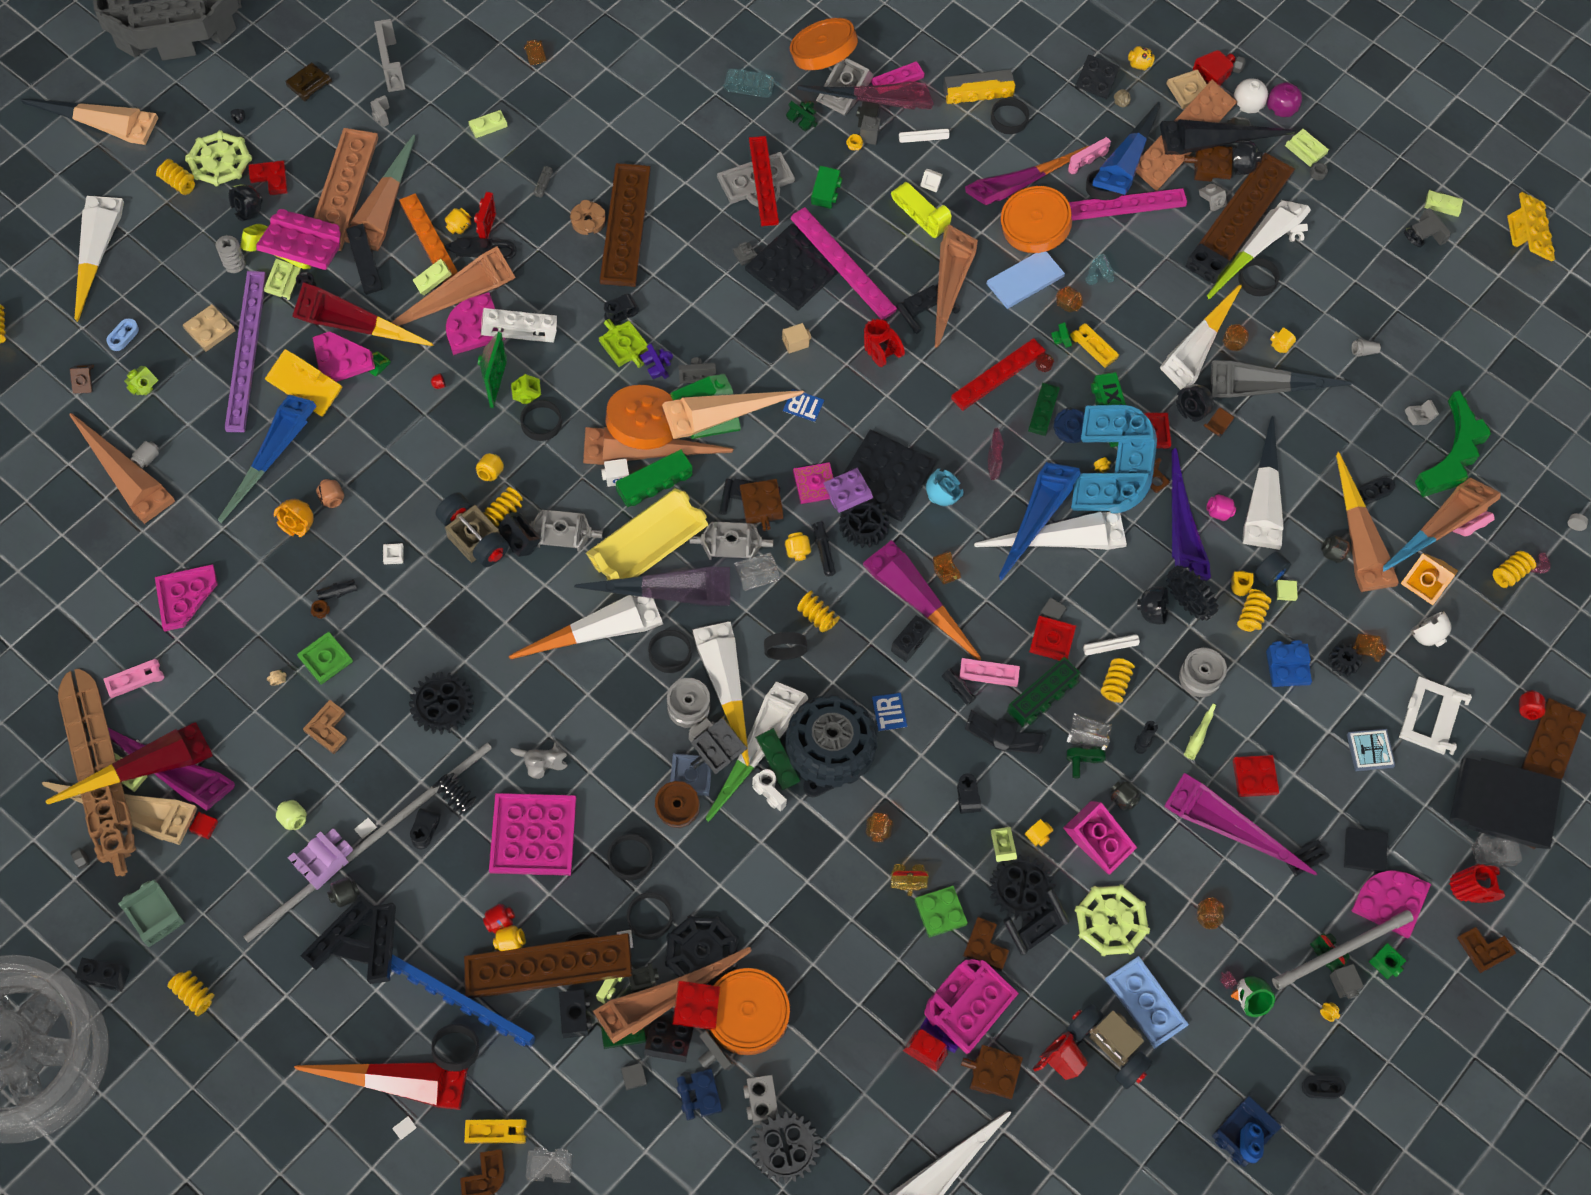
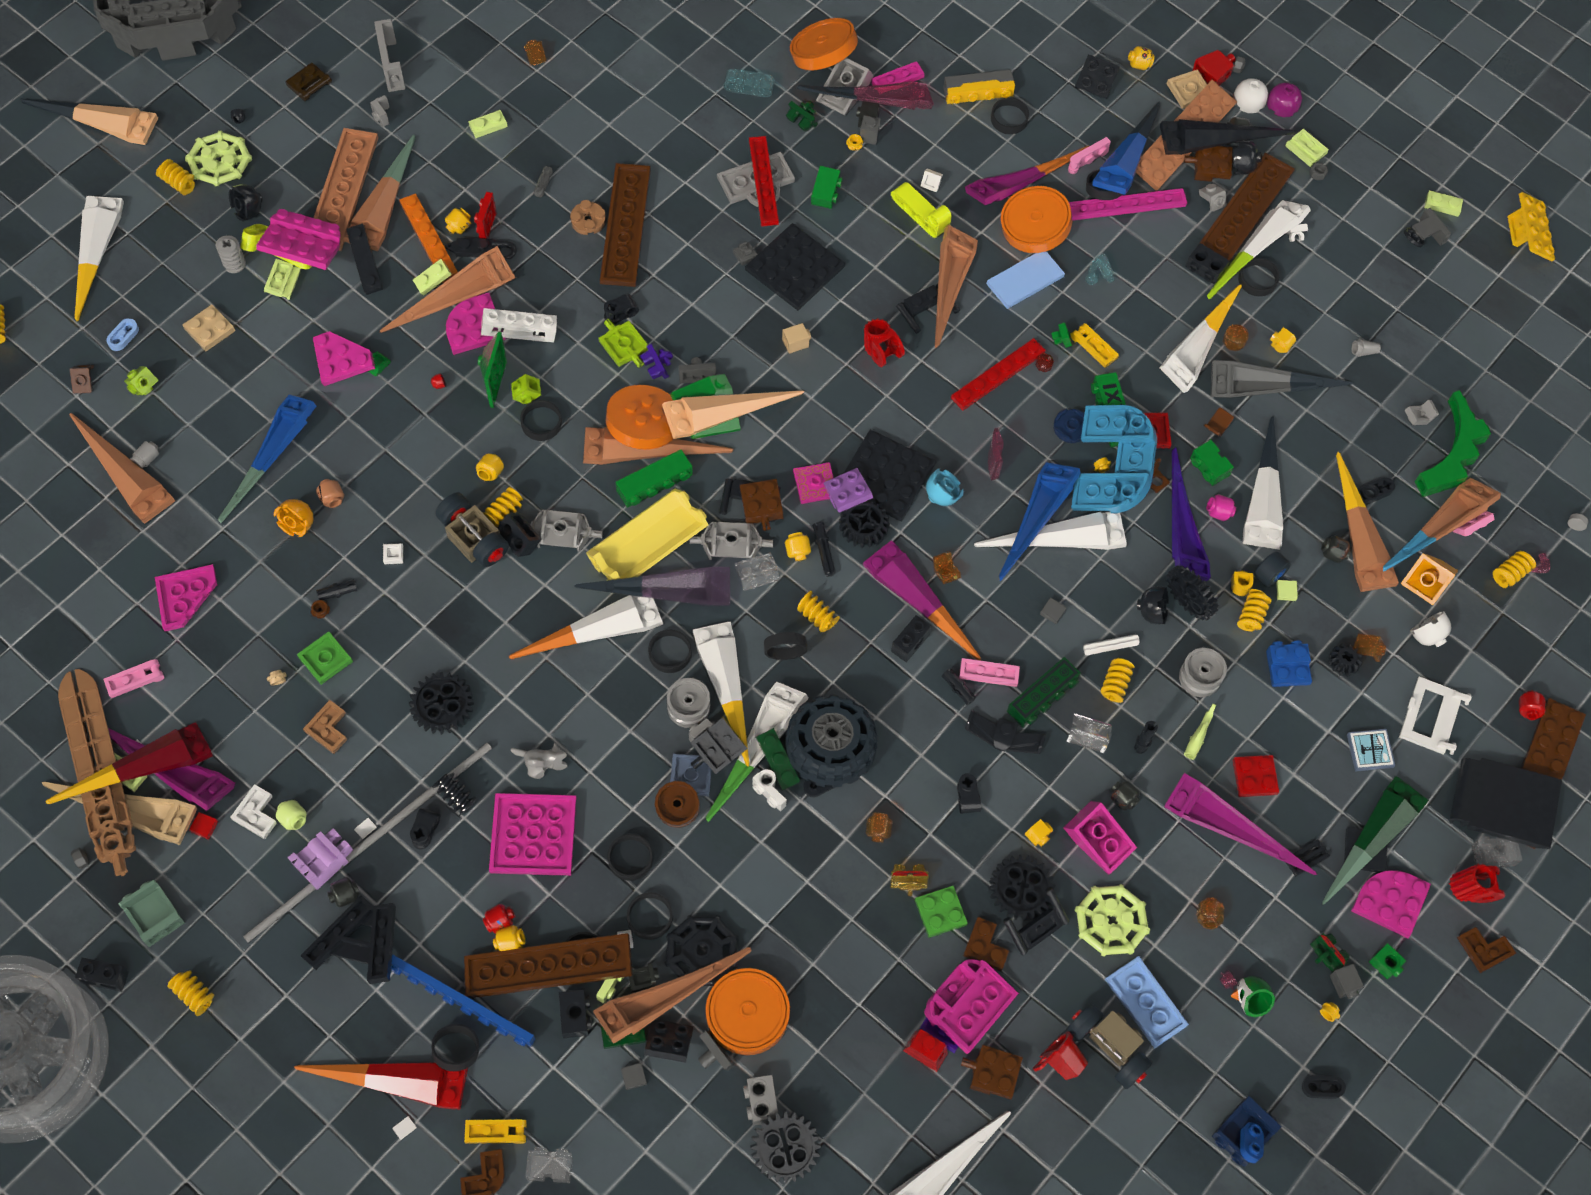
(245, 352): medium lavender plate -> none
(250, 813): none -> white plate
(273, 173): red plate -> none
(303, 381): yellow bracket -> none
(305, 277): black wheel -> none
(329, 310): dark red plate -> none
(614, 471): white brick -> none
(696, 1005): red plate -> none
(705, 1091): dark blue plate -> none
(804, 406): blue sticker -> none
(843, 263): dark pink plate -> none
(889, 711): blue sticker -> none
(923, 135): white axle -> none
(1003, 844): yellowish green plate -> none
(1043, 409): dark green plate -> none
(1052, 638): red plate -> none
(1069, 299): clear orange head -> none
(1078, 755): dark green piece -> none
(1122, 98): dark tan plate -> none
(1194, 402): black cylinder -> none
(1210, 463): none -> green brick
(1290, 976): light grey piece -> none
(1392, 813): none -> dark green plate

